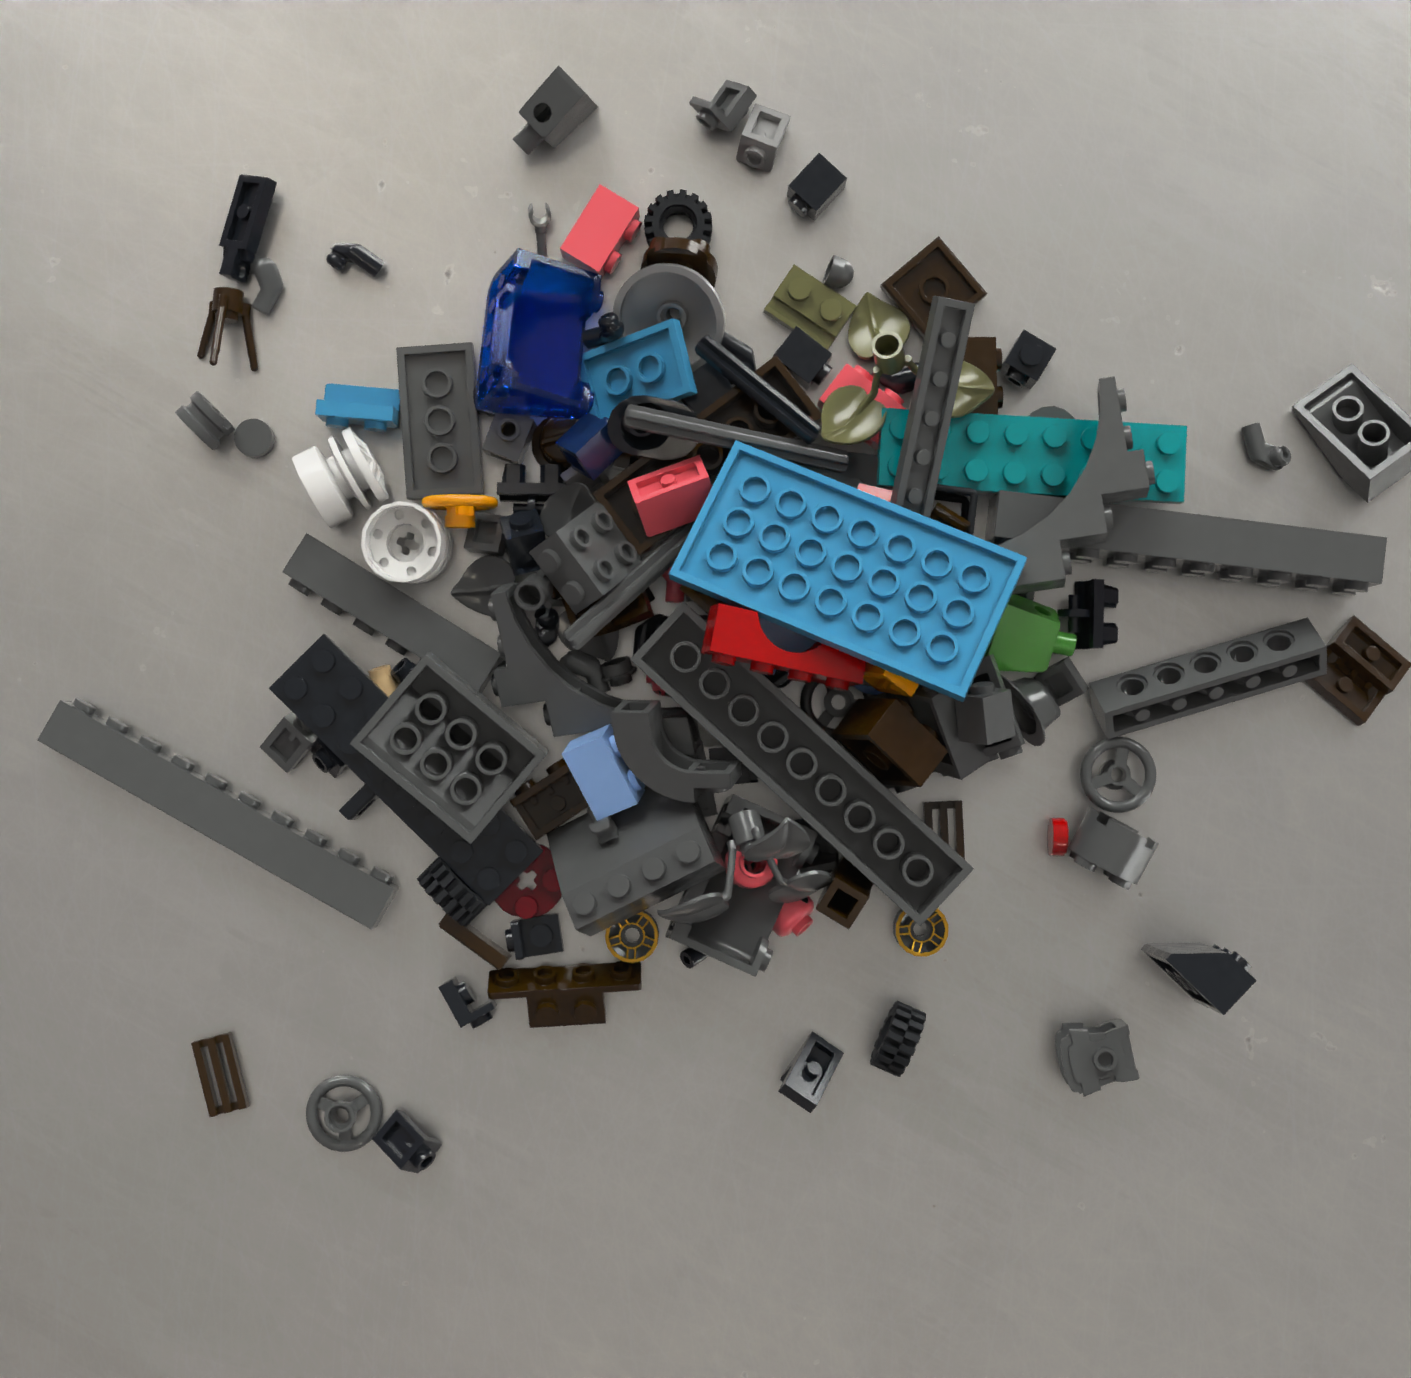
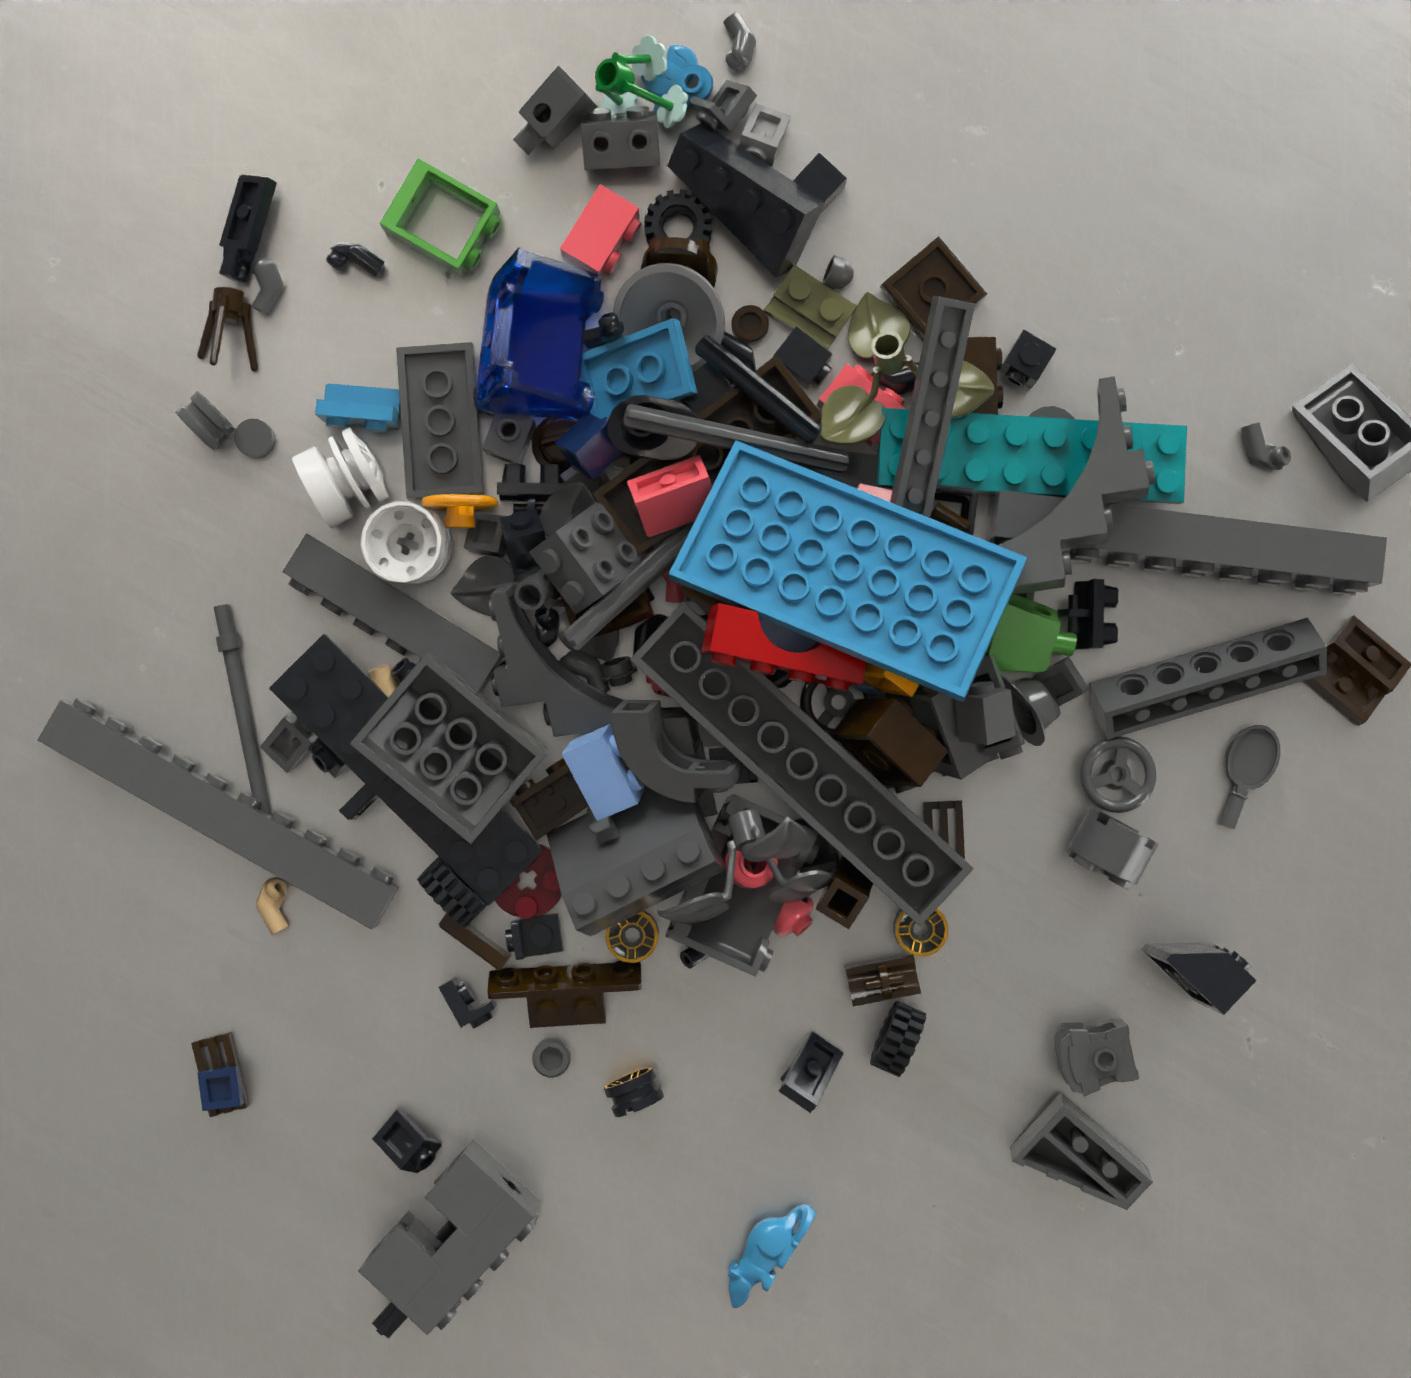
(220, 1088): none -> dark blue plate
(229, 643): none -> dark grey bar
(269, 904): none -> tan arm
(318, 1101): dark grey piece -> none
(408, 200): none -> bright green window
(432, 1272): none -> dark grey piece
(540, 228): dark grey hand -> none
(551, 1057): none -> dark grey tile
(618, 87): none -> plant
(620, 138): none -> dark grey brick
(633, 1092): none -> black wheel
(681, 69): none -> dark azure plate
(743, 43): none -> dark grey arm
(748, 196): none -> black wedge
(750, 324): none -> dark brown tile
(767, 1246): none -> dark azure animal
(883, 980): none -> dark brown hips
(1057, 836): red tile -> none
(1080, 1152): none -> dark grey wedge
(1250, 765): none -> dark grey piece

